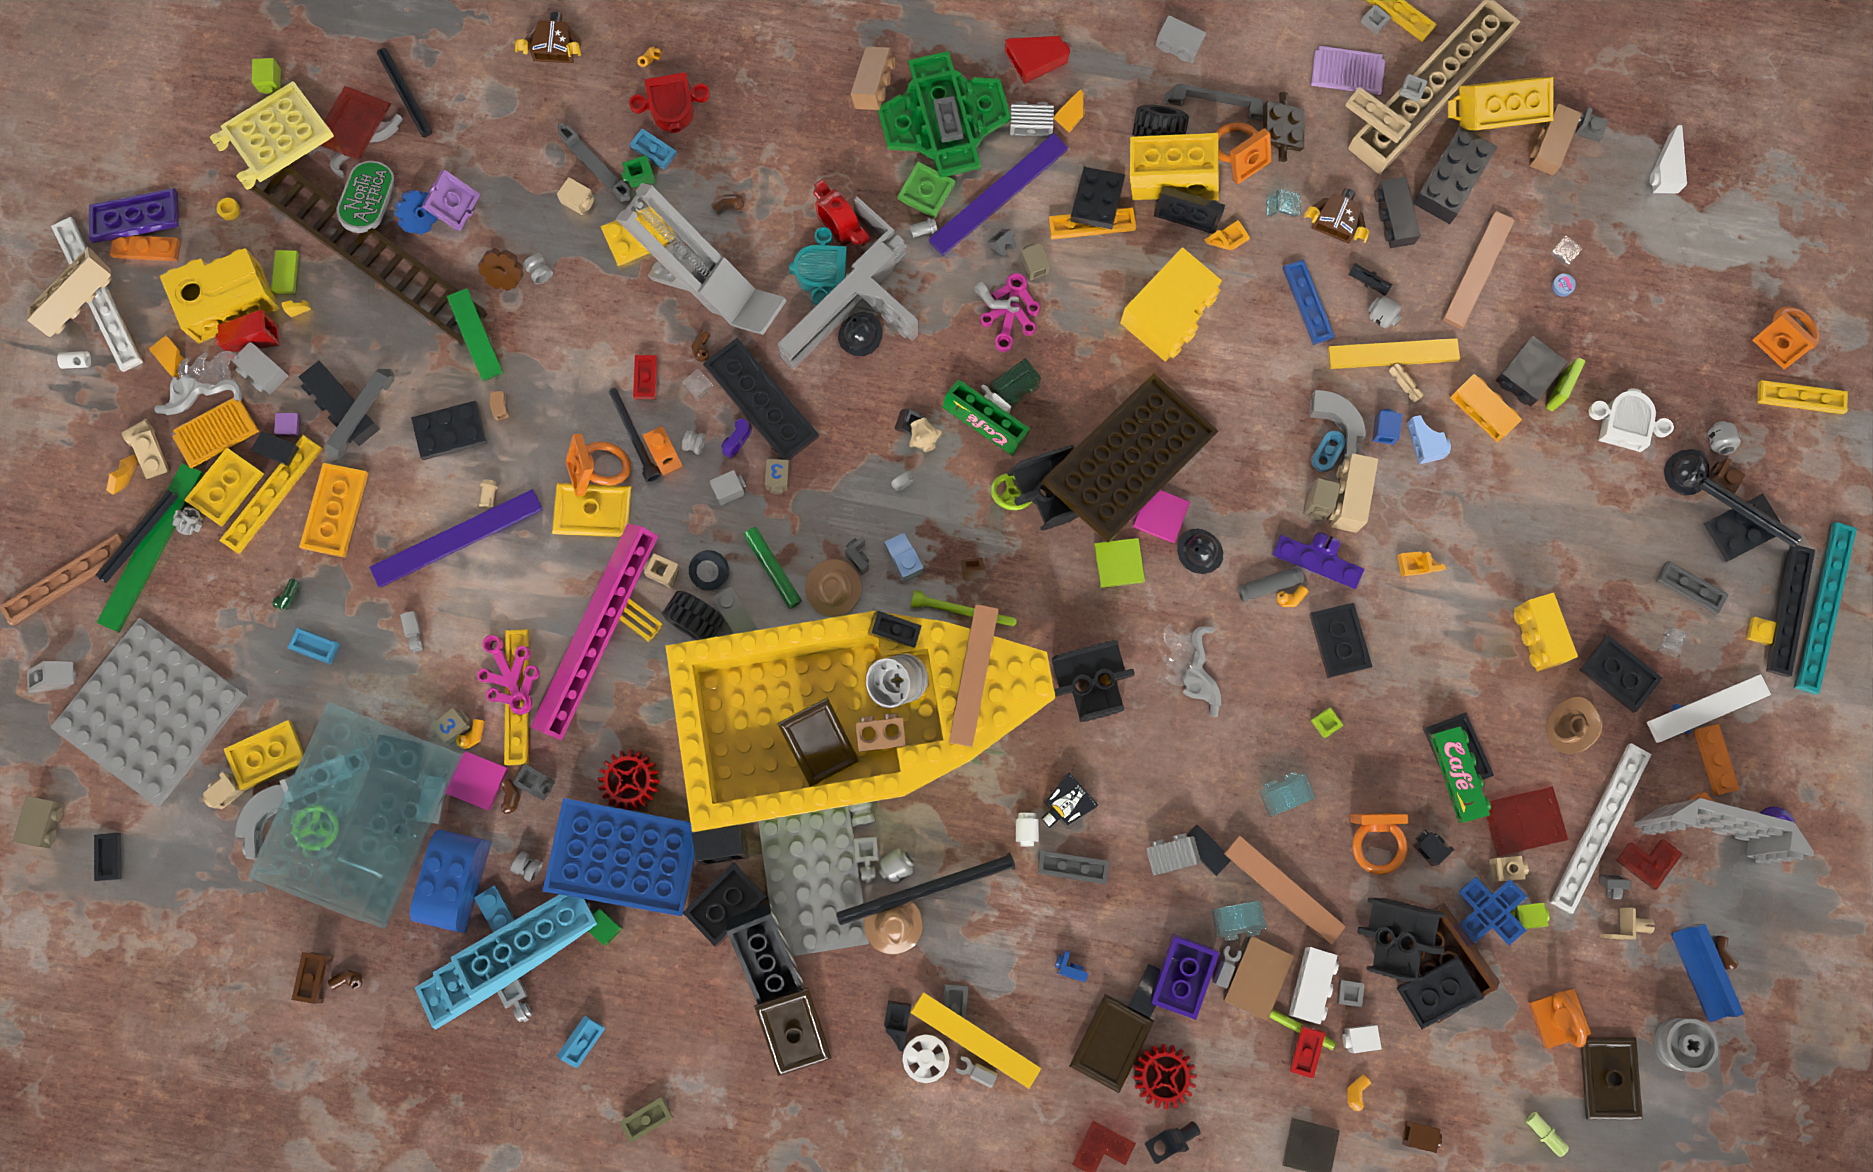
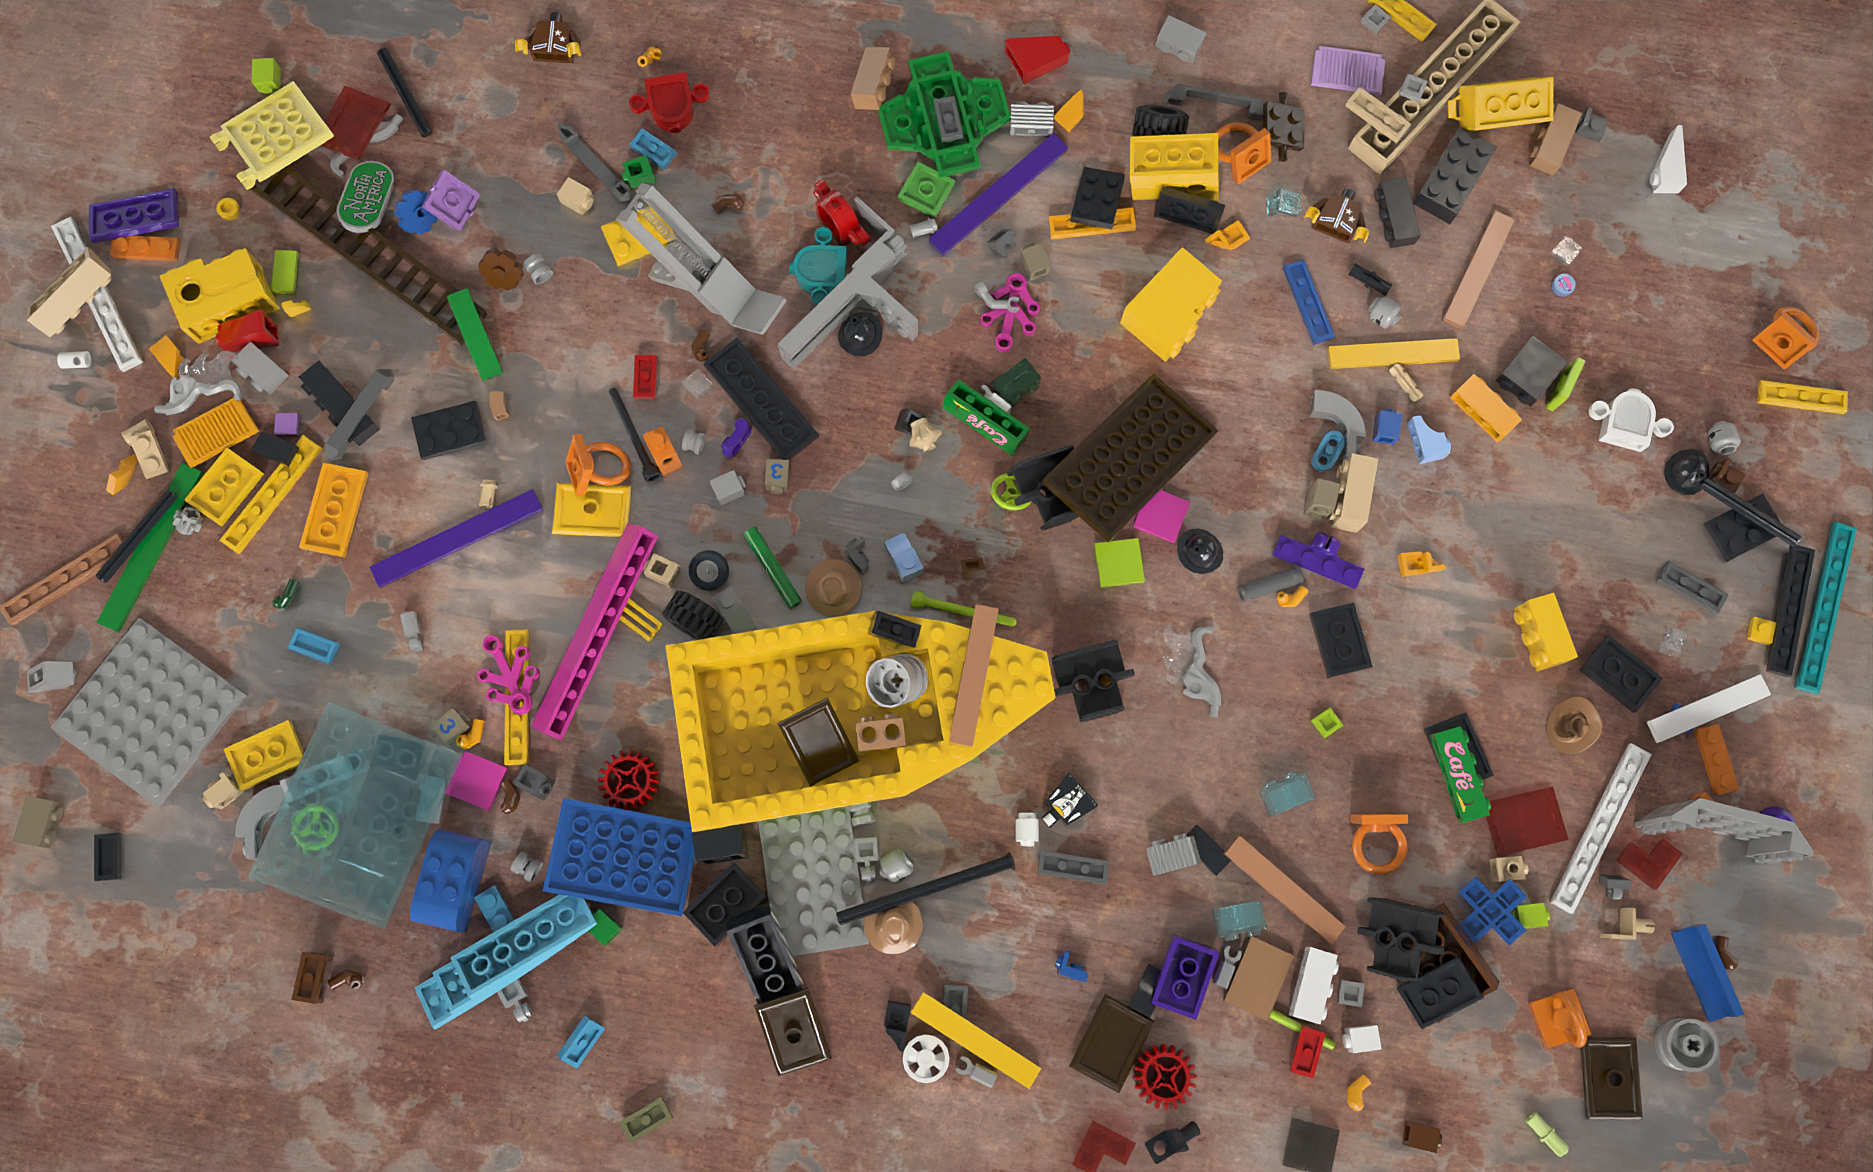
(1432, 847): black brick -> none

